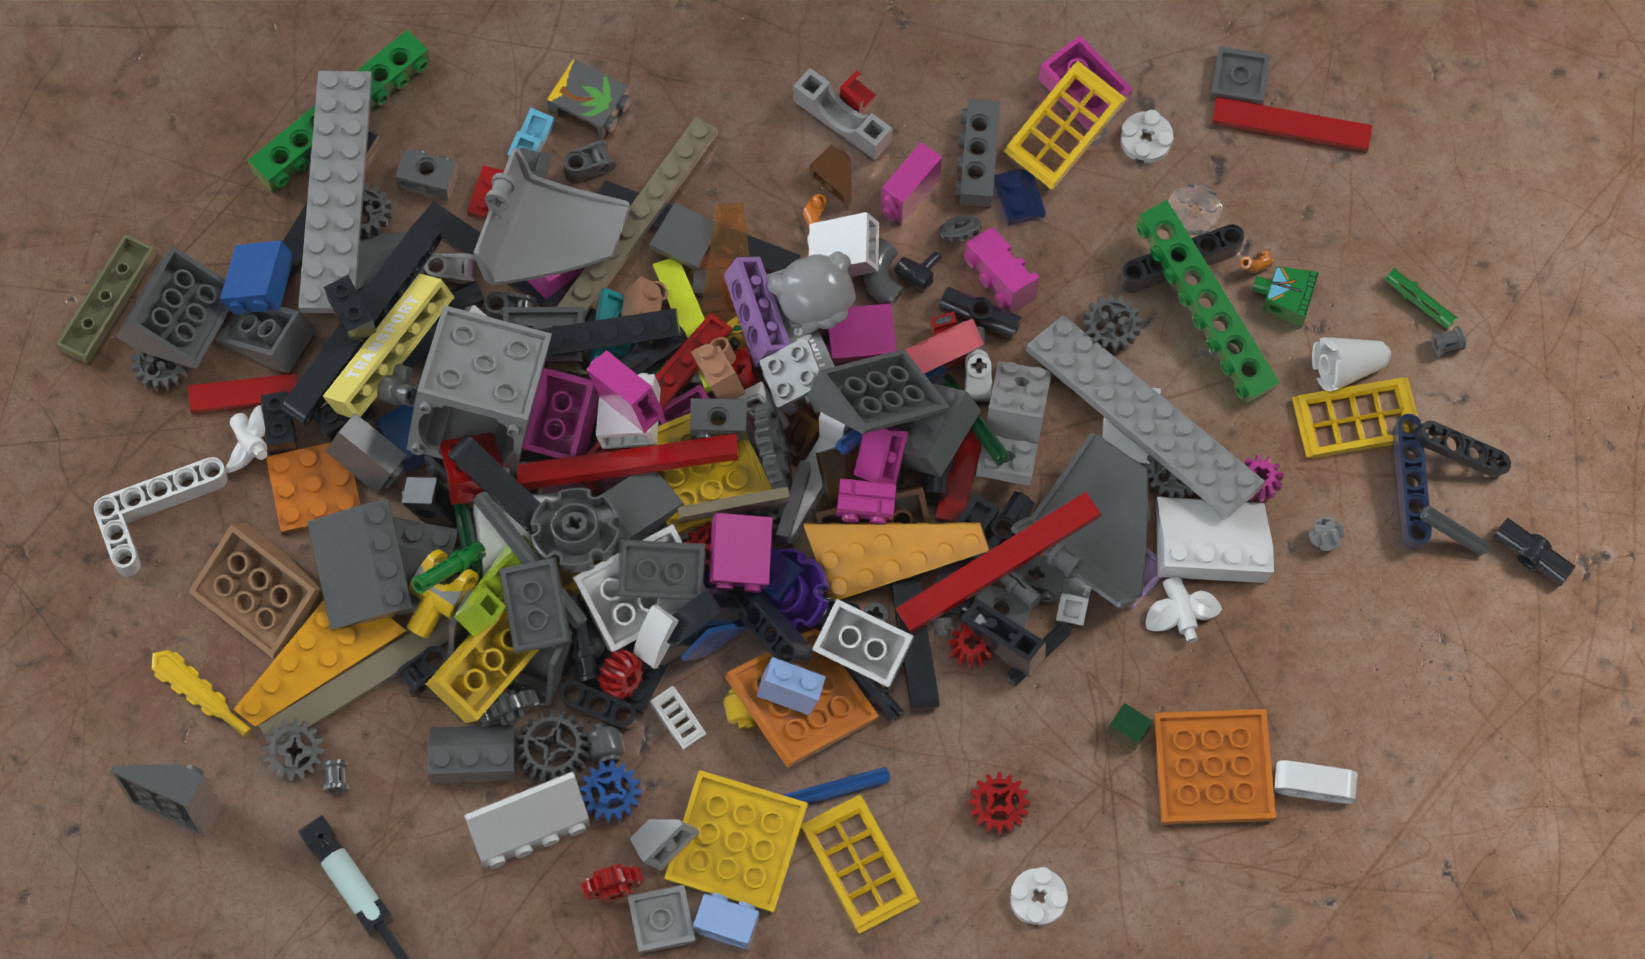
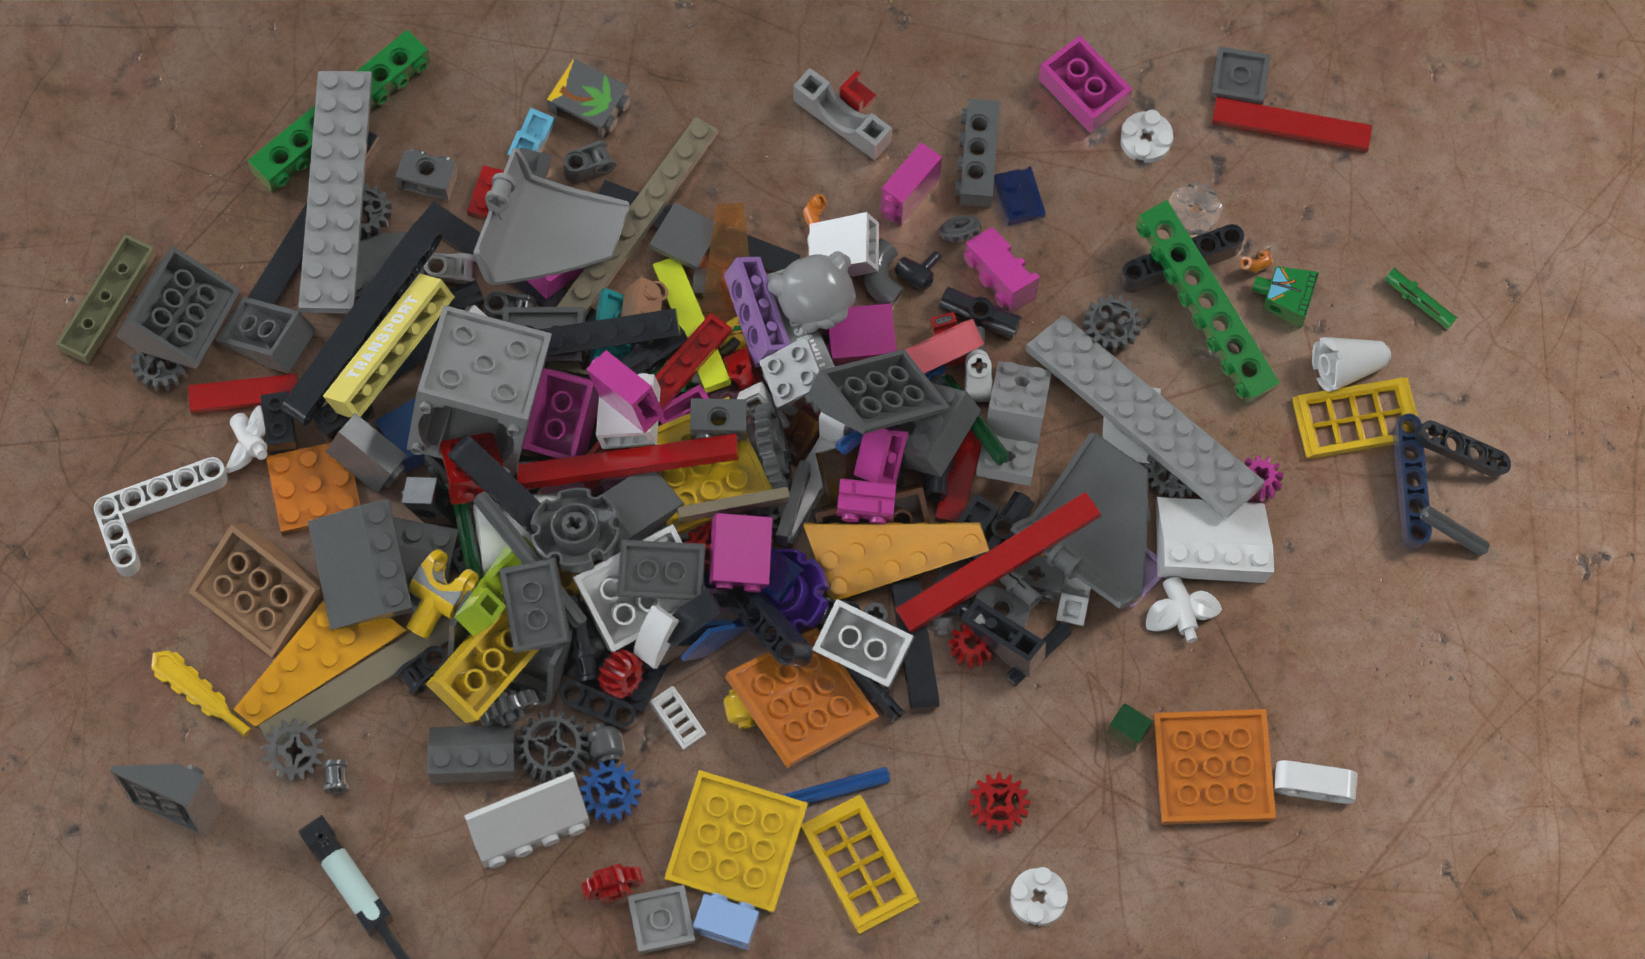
(257, 277): blue brick -> none
(350, 309): black brick -> none
(396, 387): dark grey piece -> none
(456, 562): green pin -> none
(662, 840): light grey slope -> none
(715, 365): nougat hinge -> none
(790, 686): light blue brick -> none
(833, 174): reddish brown slope -> none
(1097, 86): yellow piece -> none
(1326, 533): light grey gear -> none
(1448, 341): dark grey bush -> none
(1534, 551): black piece -> none

